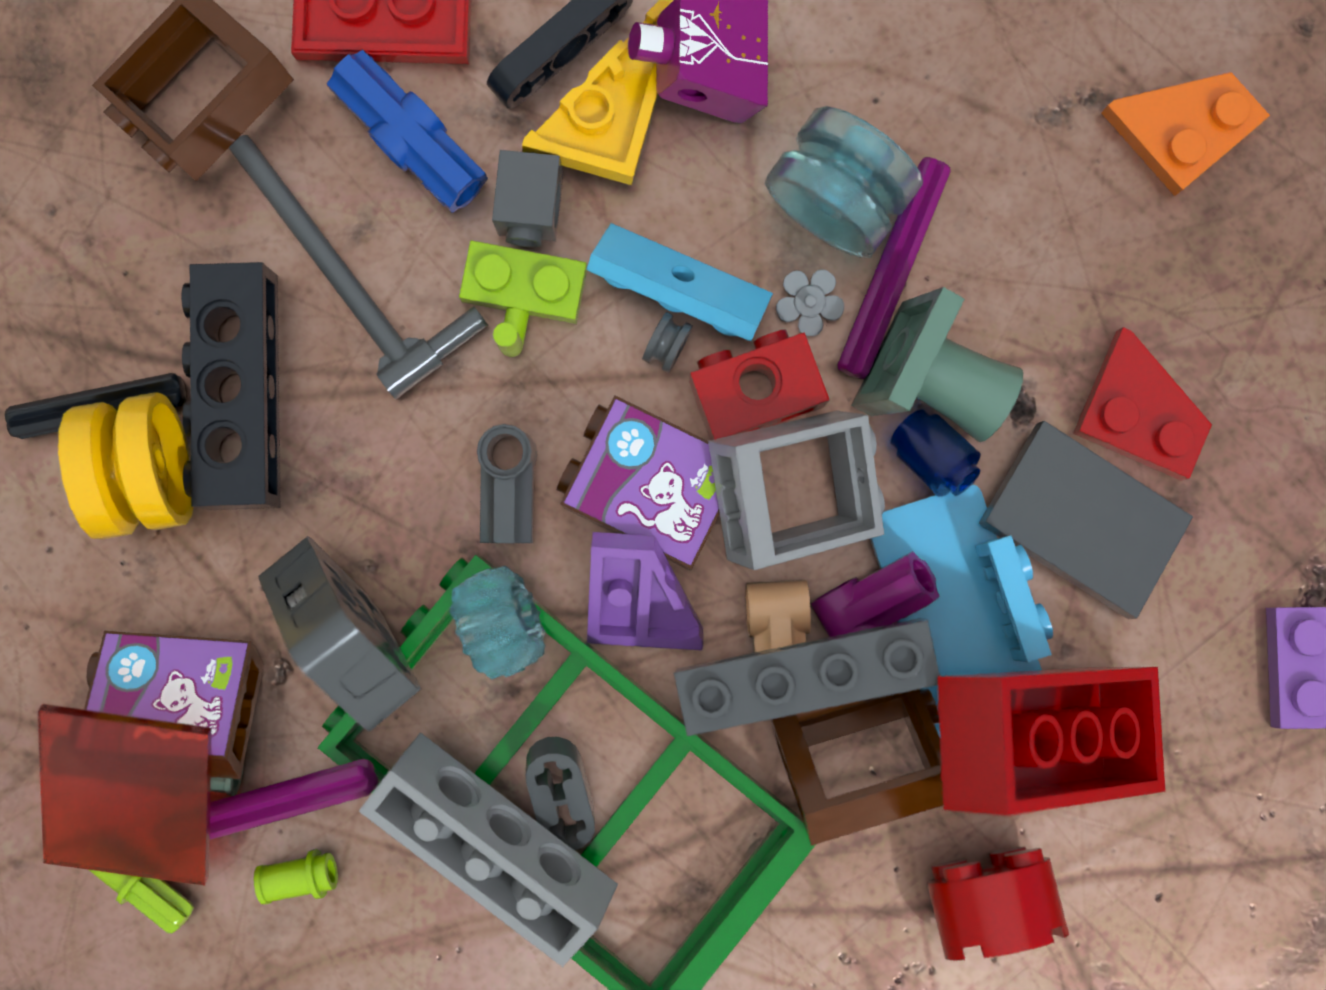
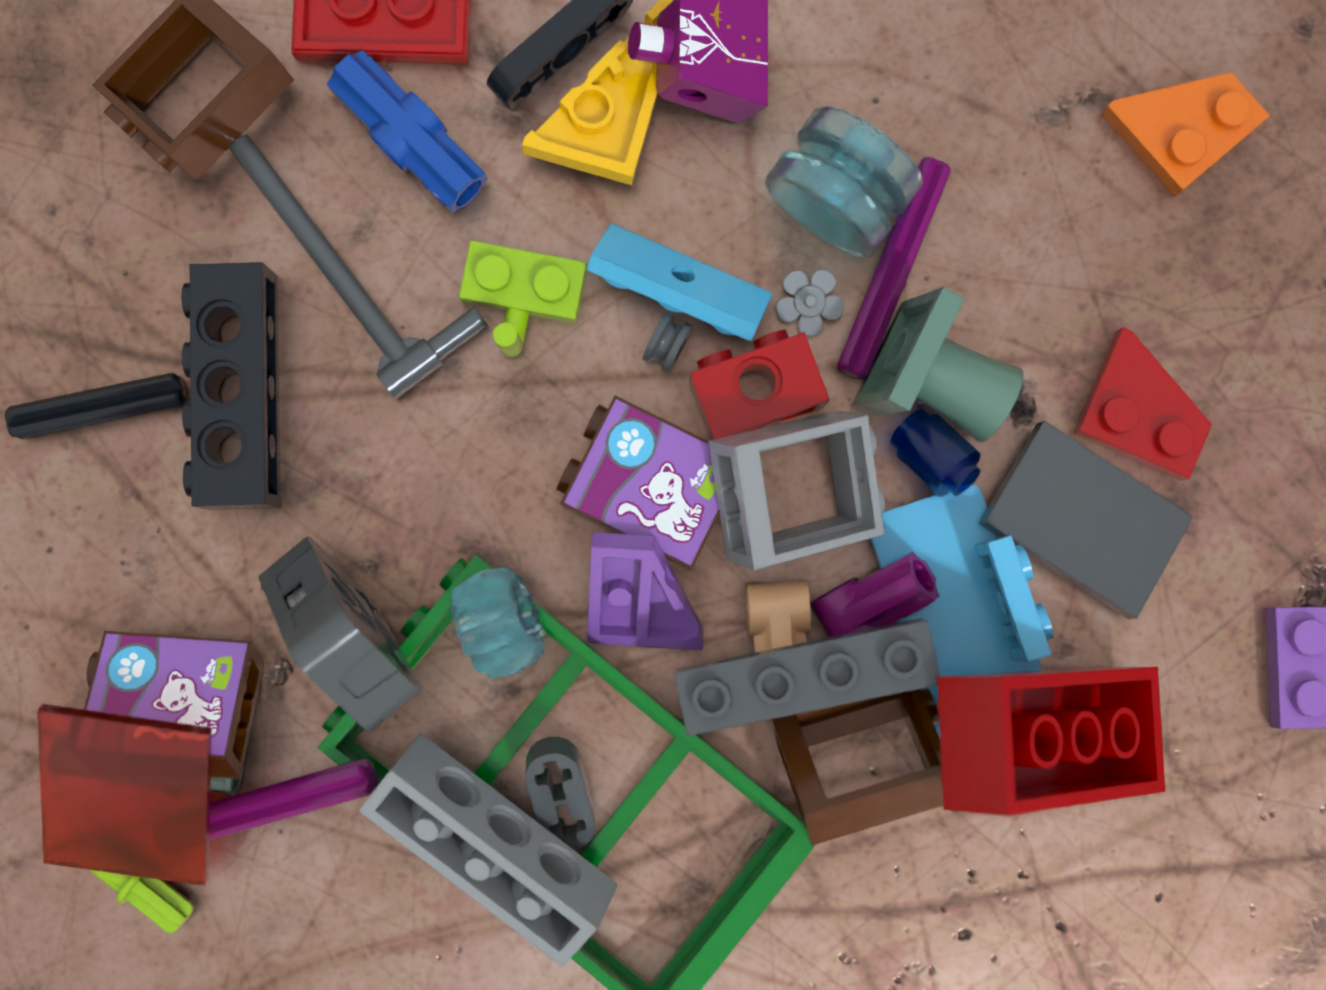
(125, 466): yellow wheel -> none
(296, 878): lime pin -> none
(509, 493): dark grey piece -> none
(527, 197): dark grey brick -> none
(998, 905): red brick -> none

